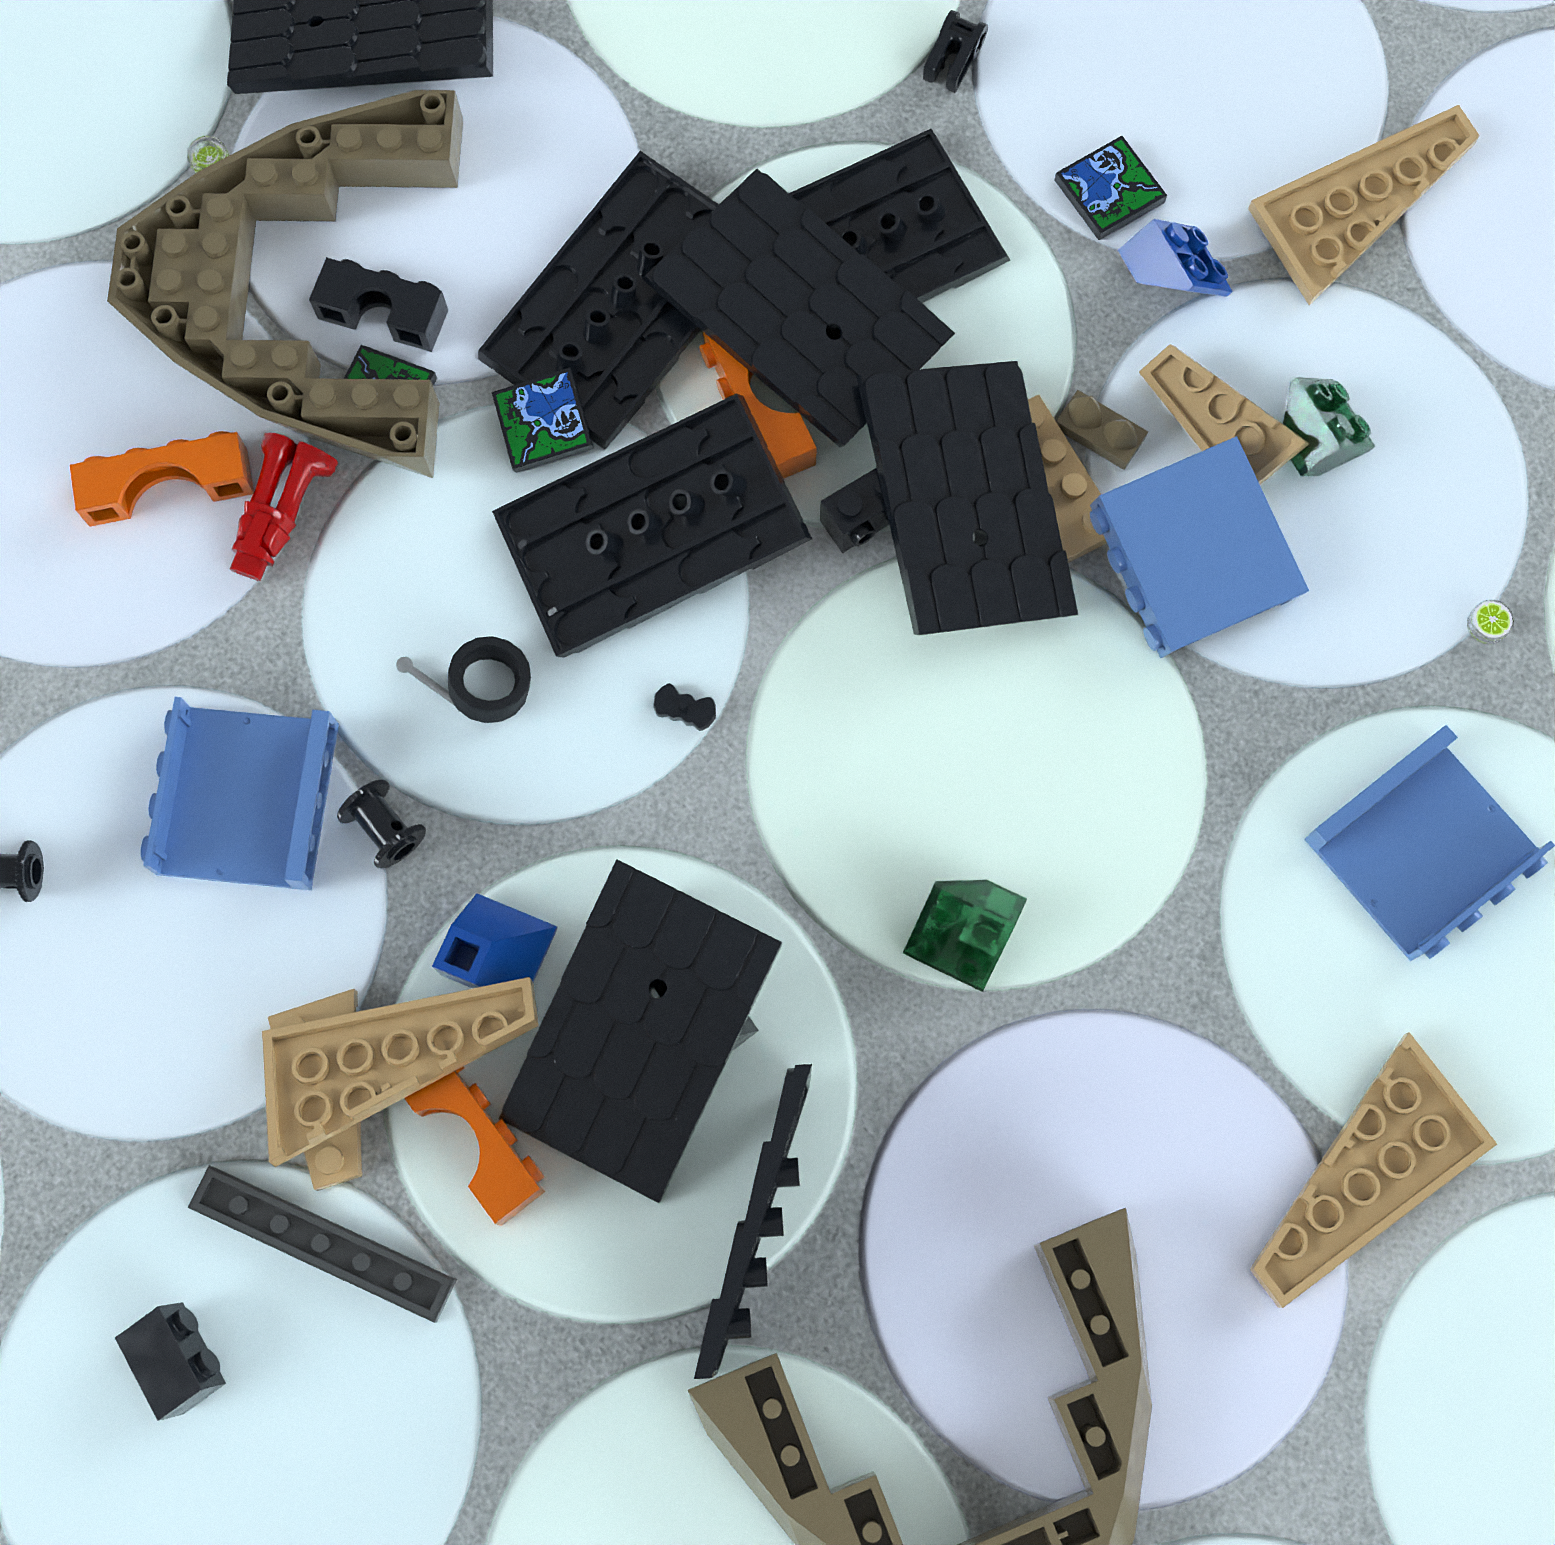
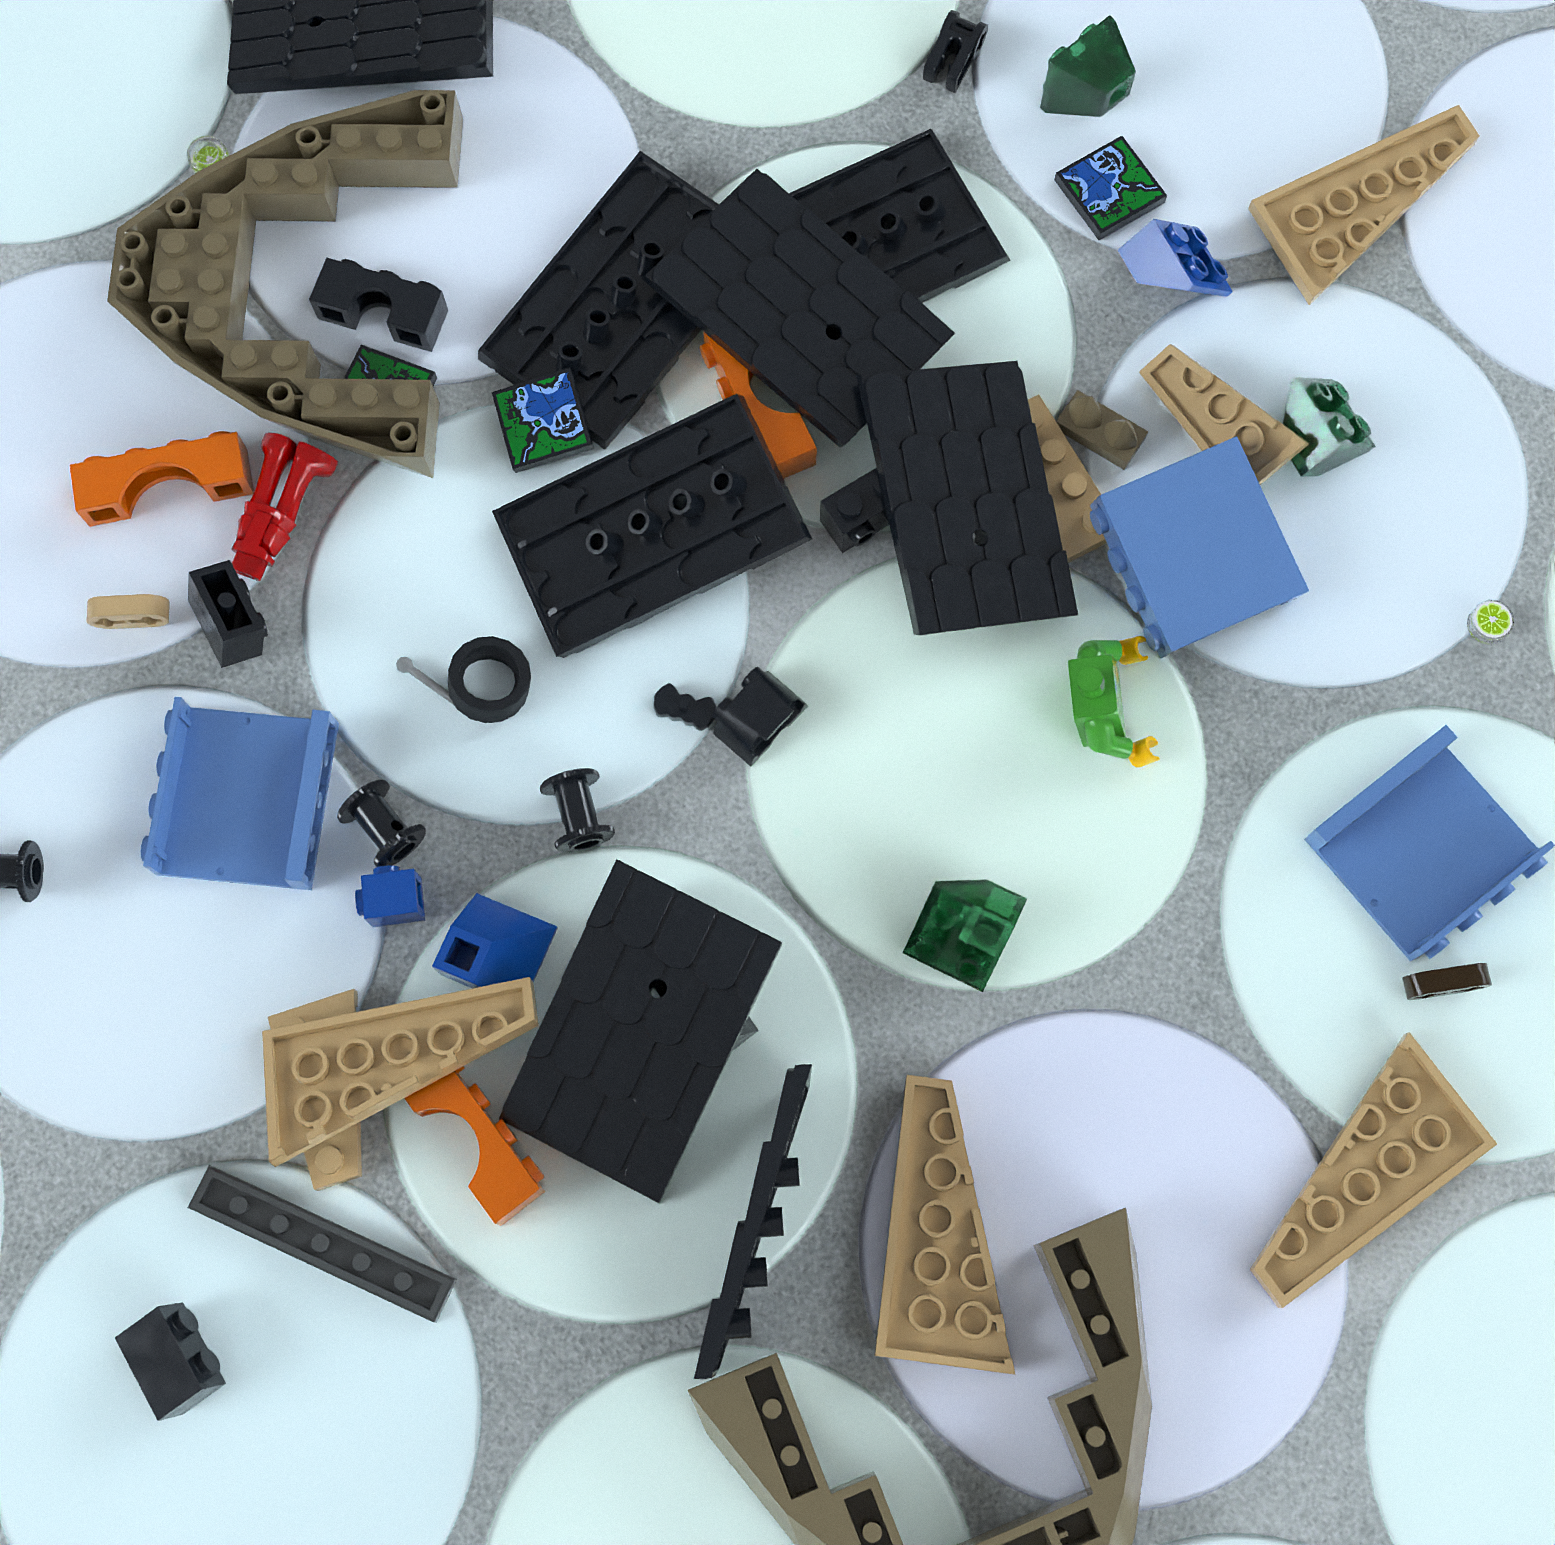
(128, 611): none -> tan beam
(226, 613): none -> black brick
(390, 896): none -> blue brick
(577, 809): none -> black hose
(756, 715): none -> black cylinder
(938, 1268): none -> tan wing
(1089, 73): none -> clear green slope
(1099, 699): none -> bright green torso
(1447, 981): none -> dark brown beam

